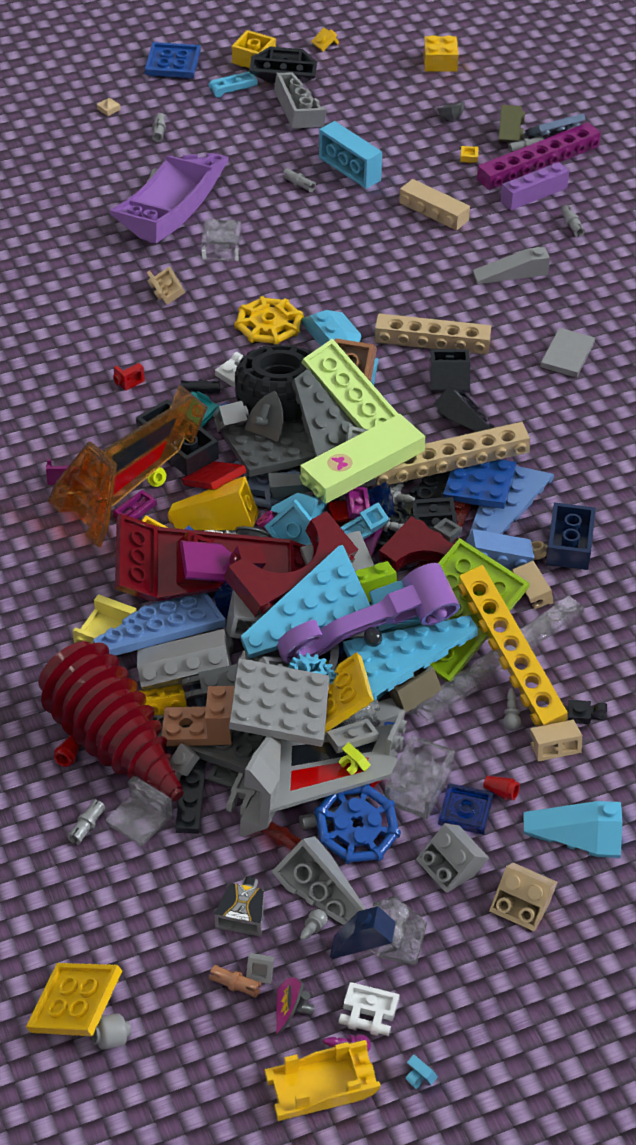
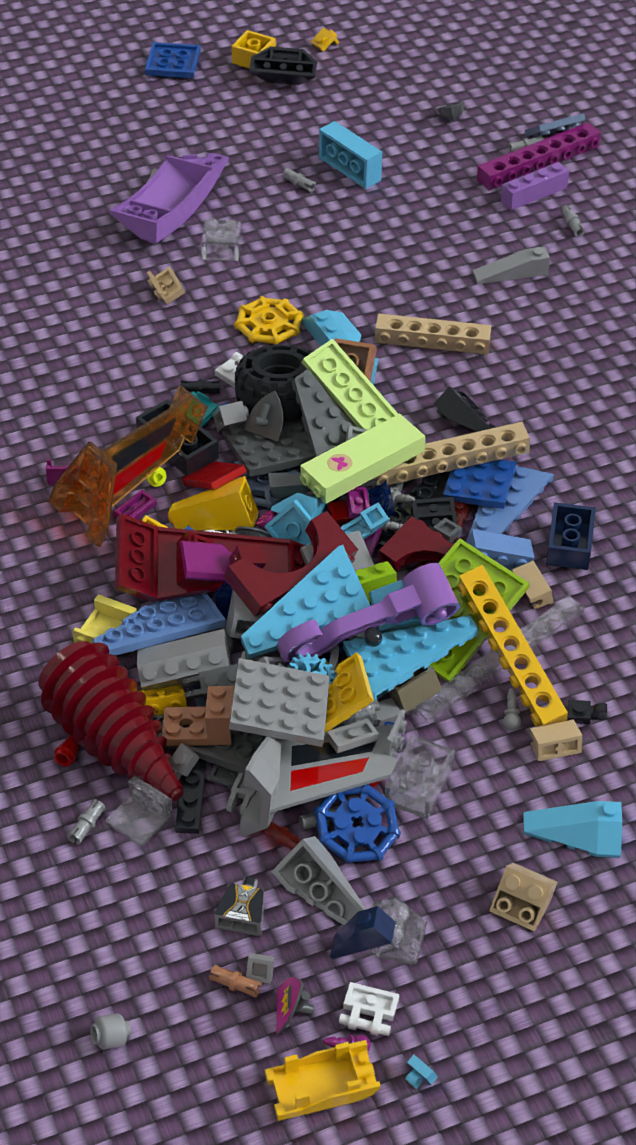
(74, 999): yellow plate -> none
(108, 106): tan tile -> none
(129, 377): red bracket -> none
(158, 127): light grey pin -> none
(232, 83): medium azure plate -> none
(298, 103): light grey wedge -> none
(316, 920): light grey bar -> none
(355, 758): neon yellow tile -> none
(434, 204): tan brick -> none
(440, 53): yellow brick -> none
(449, 369): black slope -> none
(452, 857): light grey slope -> none
(466, 808): clear blue tile -> none
(469, 154): yellow plate -> none
(503, 787): red cone -> none
(510, 122): olive brick -> none
(539, 549): tan plate -> none
(568, 352): light grey tile -> none

